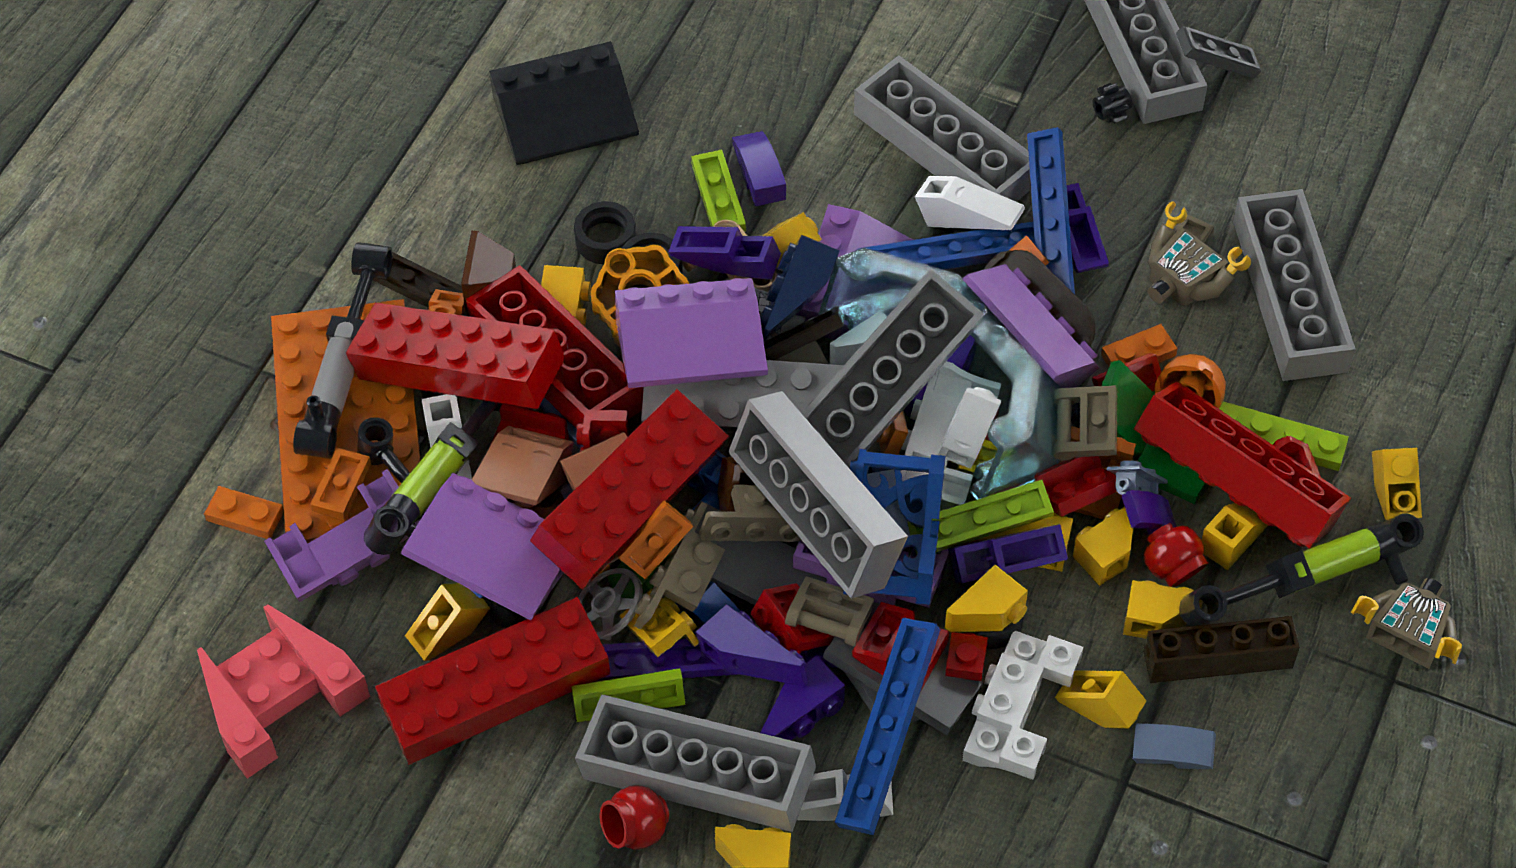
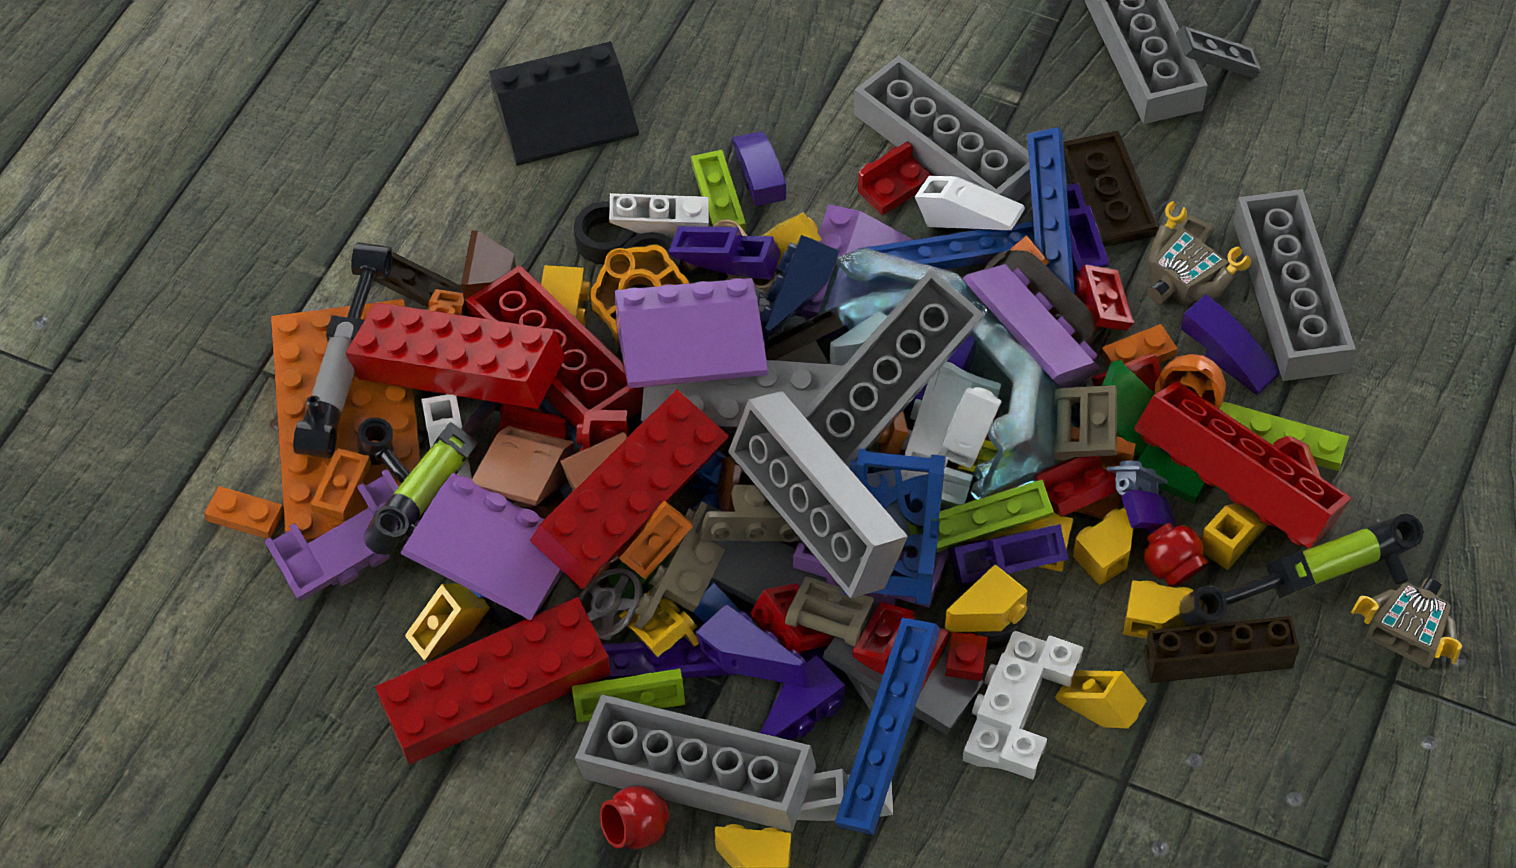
(271, 681): coral wedge -> none
(658, 212): none -> white slope
(891, 179): none -> red bracket
(1104, 296): none -> red bracket
(1110, 187): none -> dark brown tile
(1112, 103): black gear -> none
(1174, 745): sand blue slope -> none
(1229, 344): none -> dark purple slope
(1397, 481): yellow slope -> none

